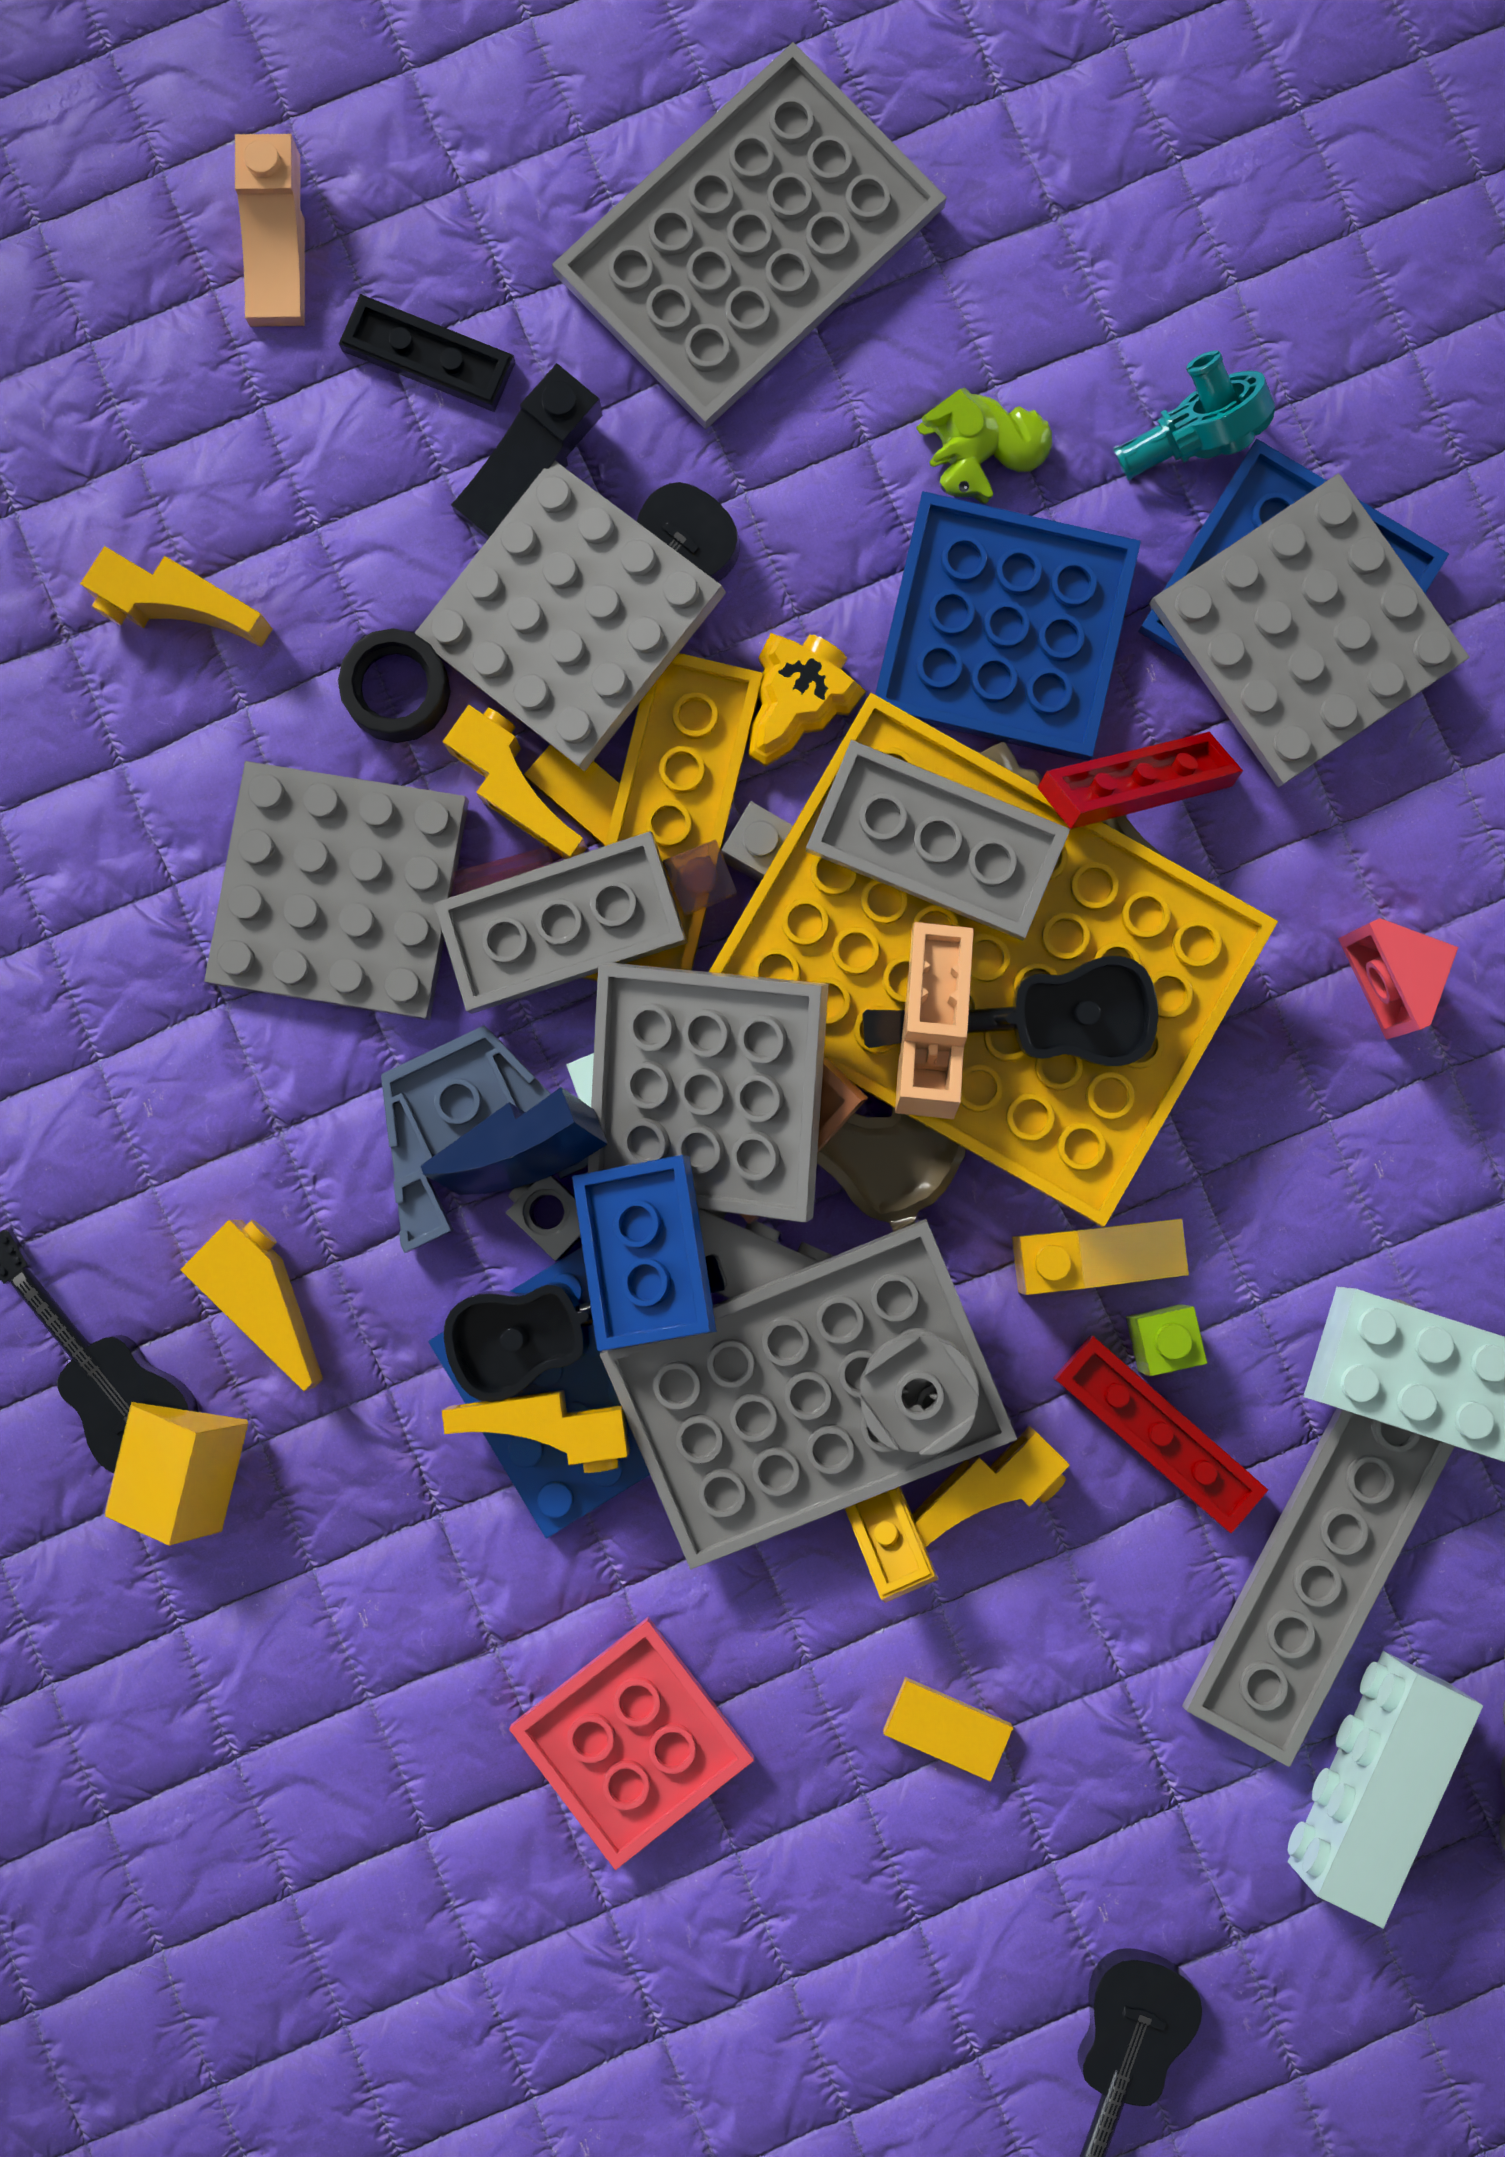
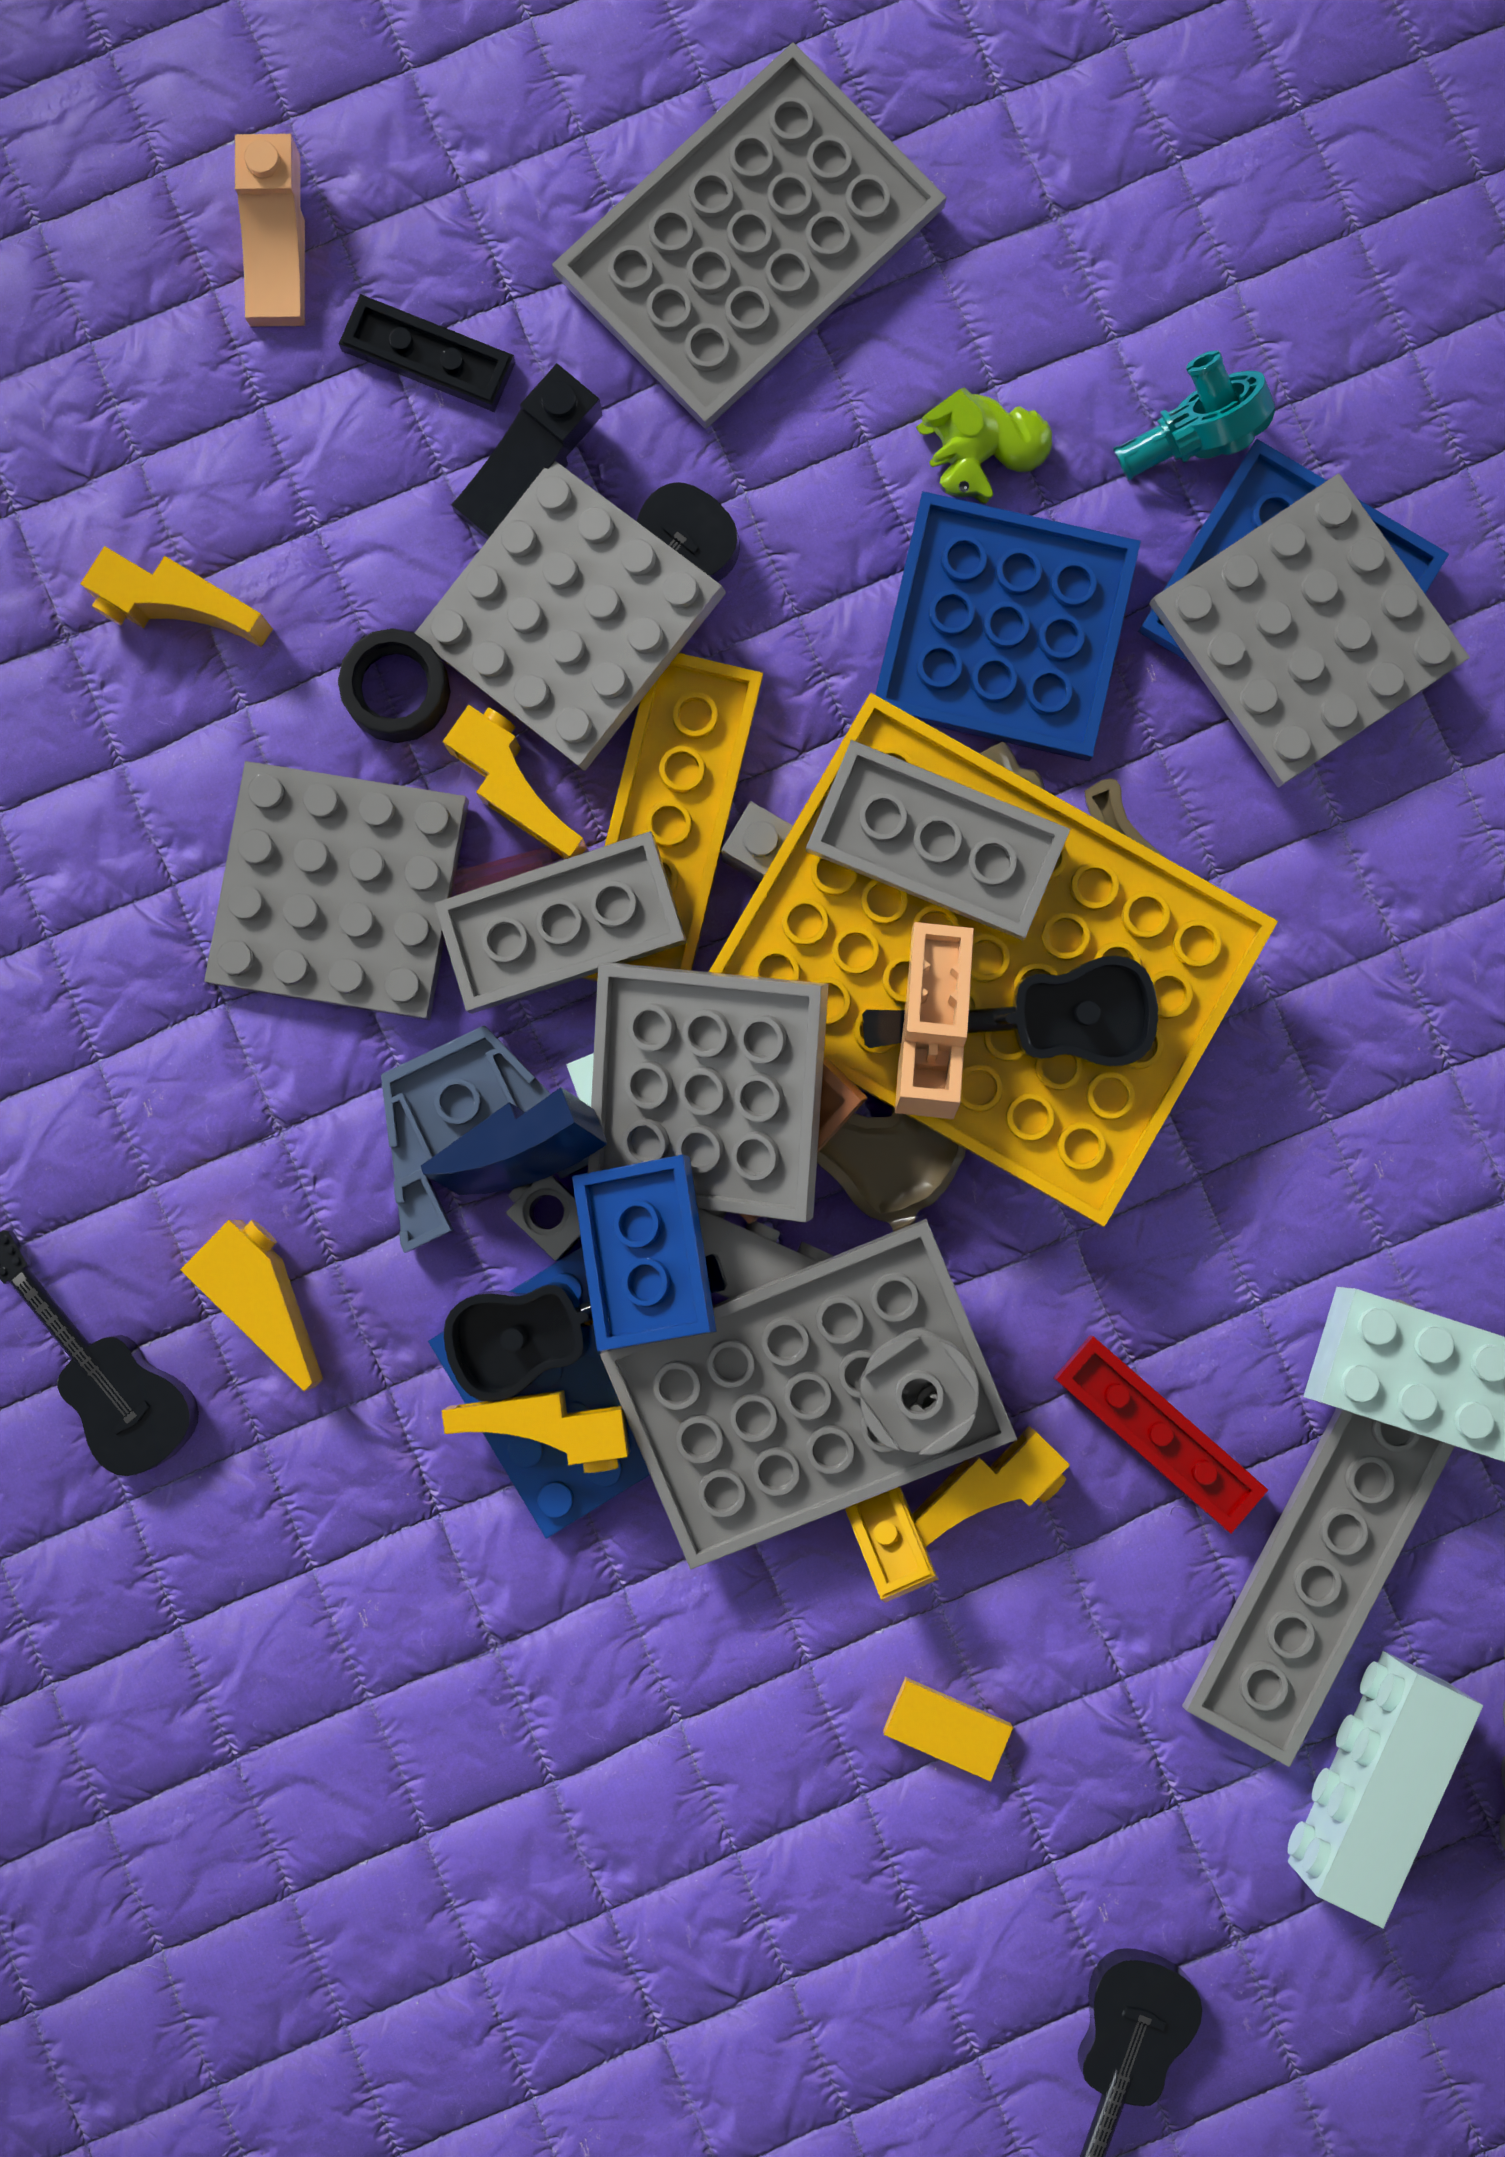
(175, 1472): yellow slope -> none
(581, 794): yellow tile -> none
(631, 1743): coral plate -> none
(700, 877): plate -> none
(798, 694): yellow rock -> none
(1099, 1256): yellow slope -> none
(1139, 779): red plate -> none
(1166, 1339): lime brick -> none
(1399, 973): coral slope -> none

